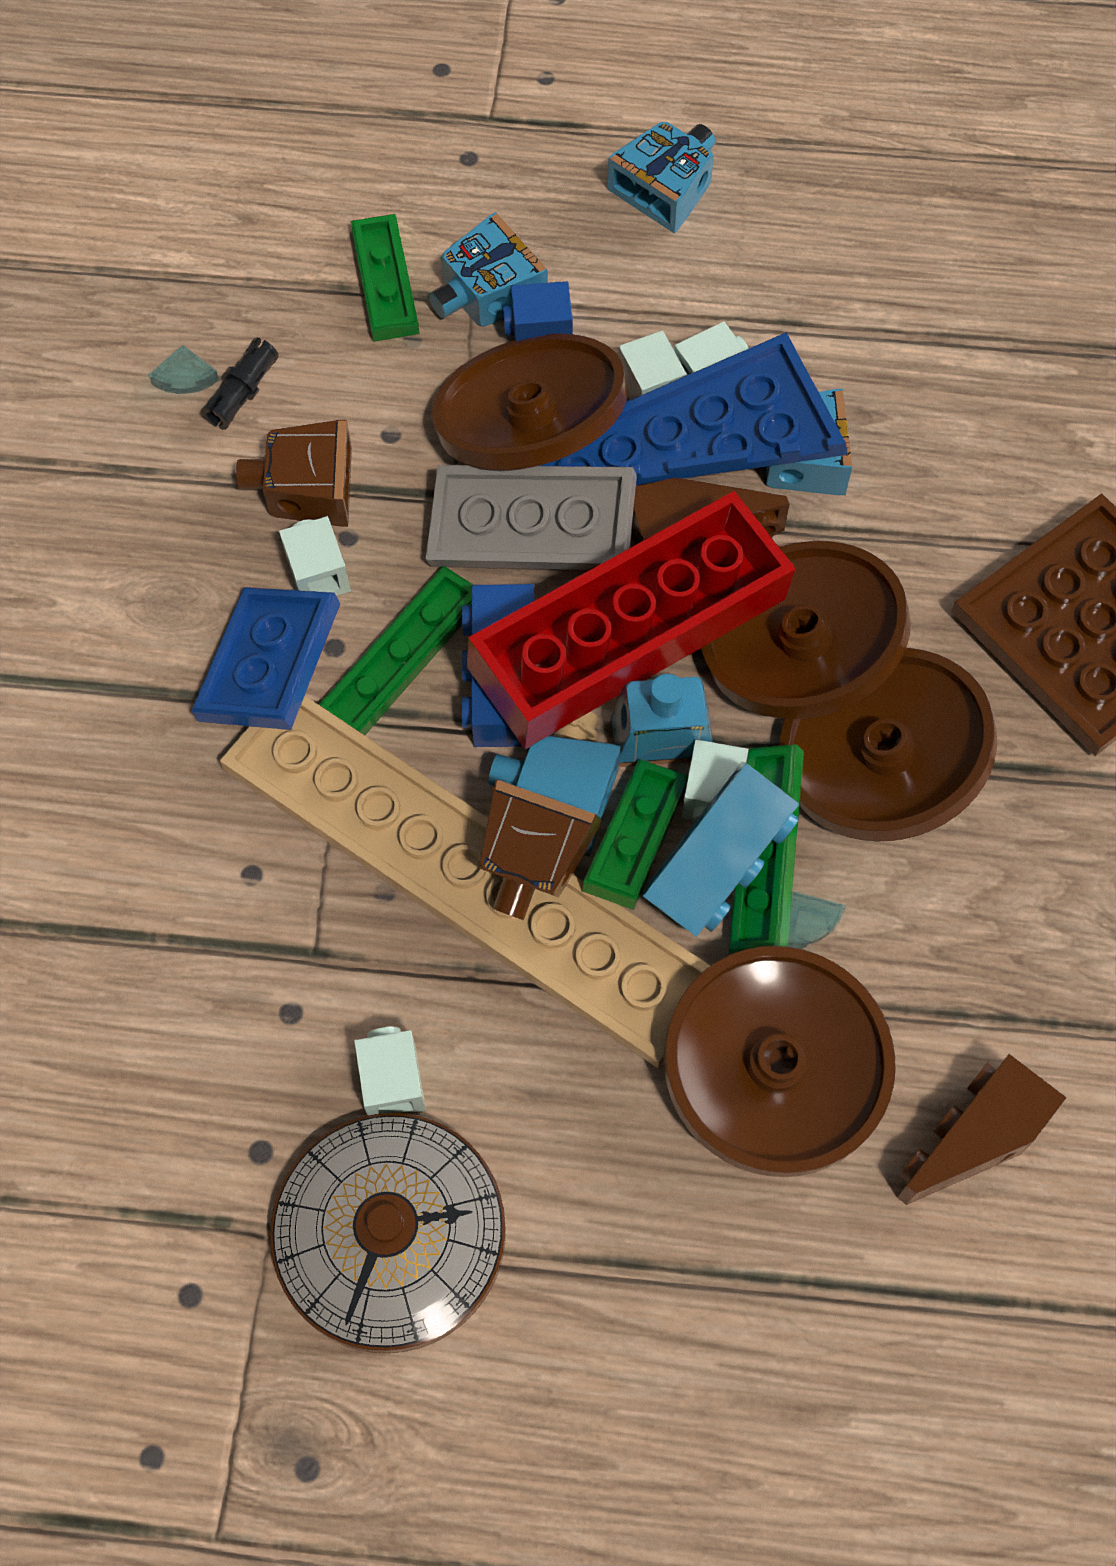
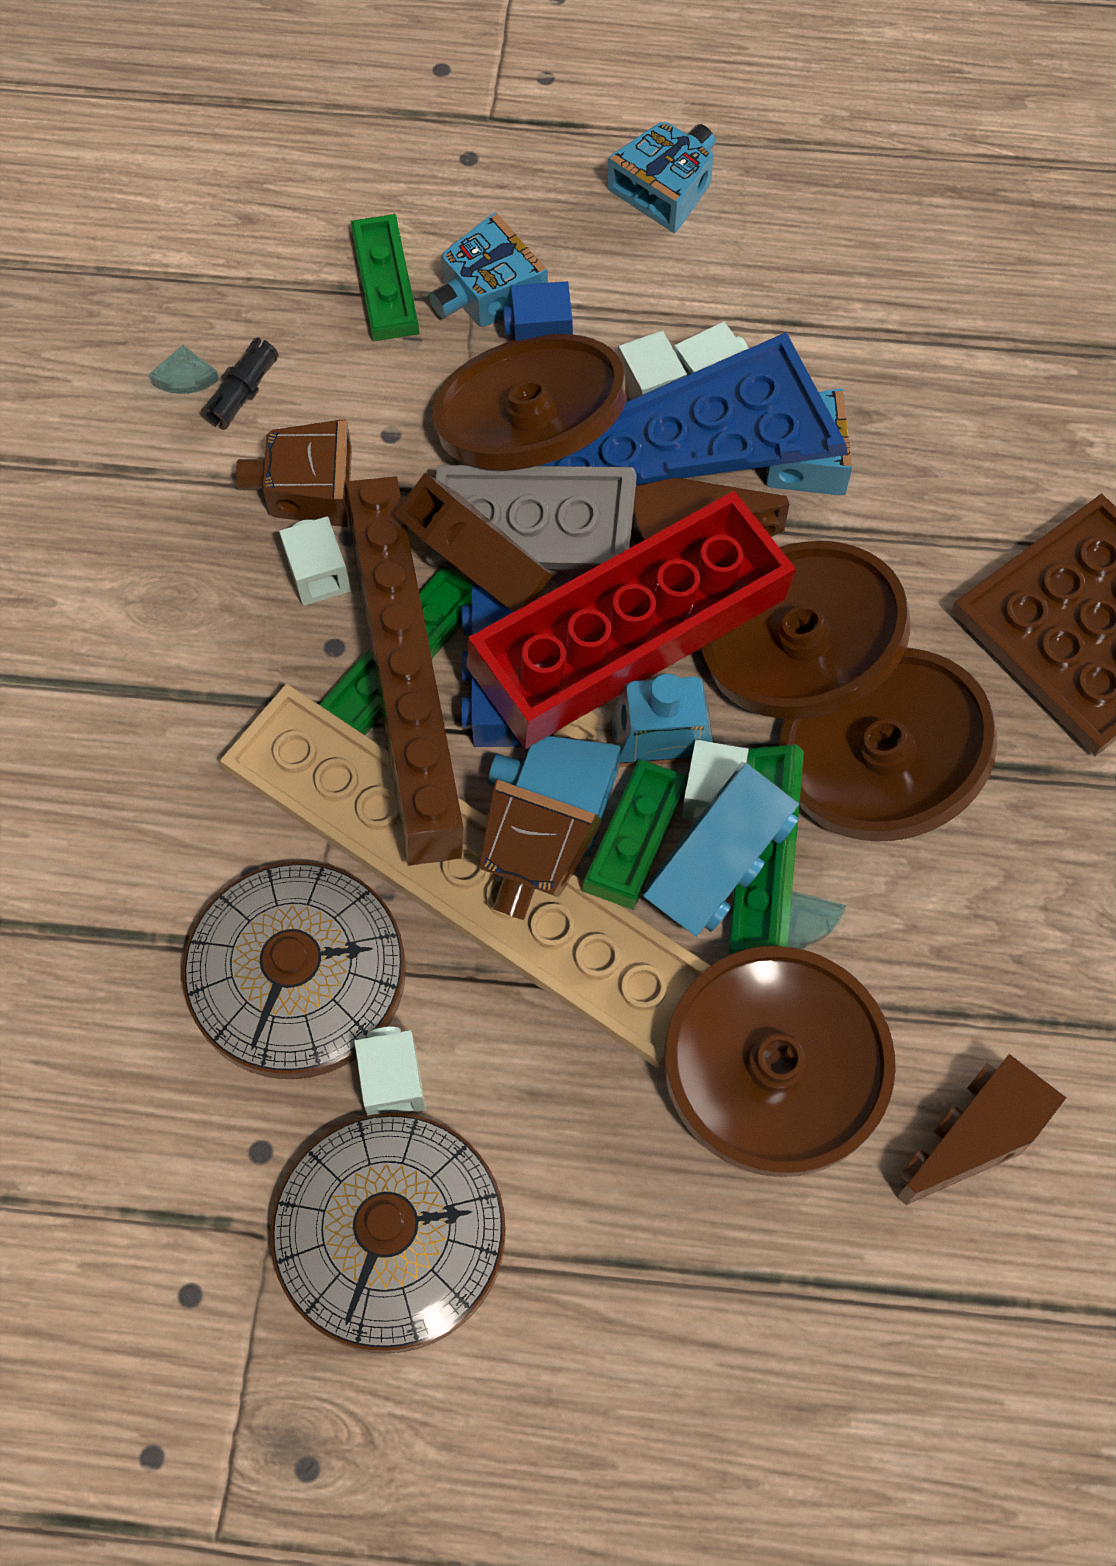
(266, 658): blue tile -> none
(293, 969): none -> light grey dish
(404, 674): none -> reddish brown brick
(472, 543): none -> reddish brown slope

